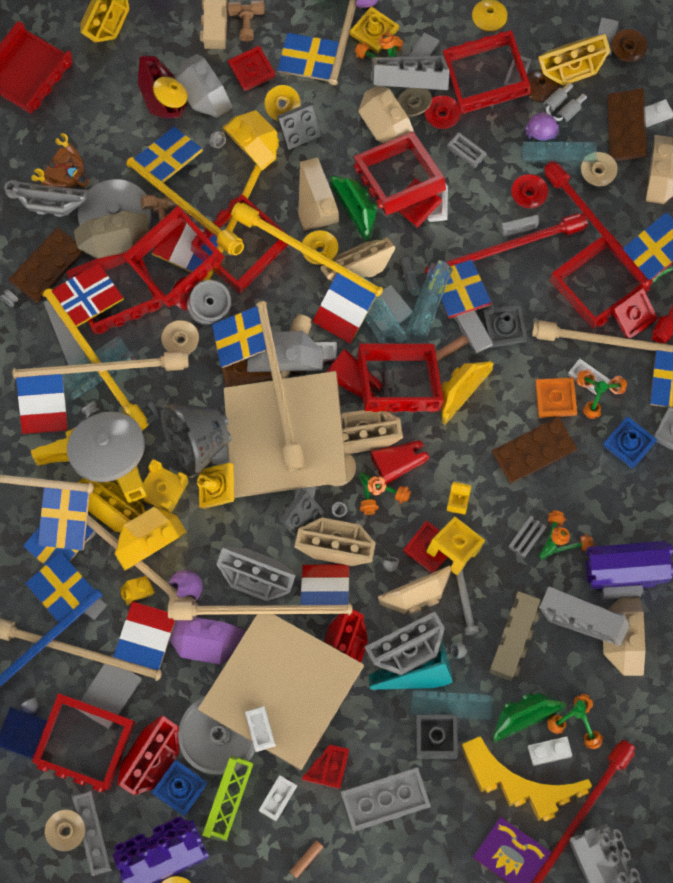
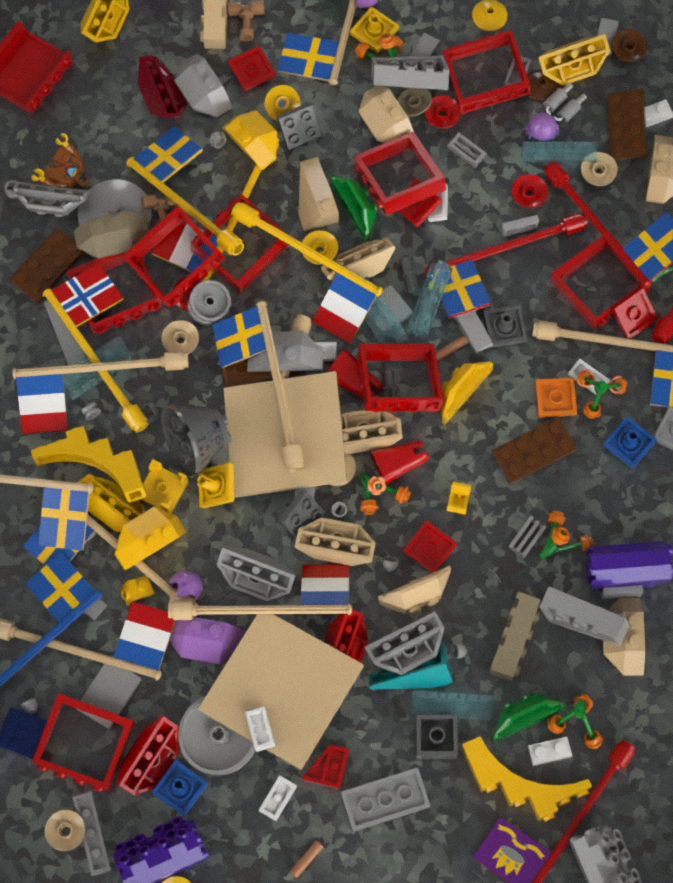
(9, 298): light grey bush -> none
(106, 446): light grey dish -> none
(170, 92): yellow dish -> none
(219, 799): lime fence -> none
(457, 543): yellow panel -> none
(471, 628): light grey bar -> none

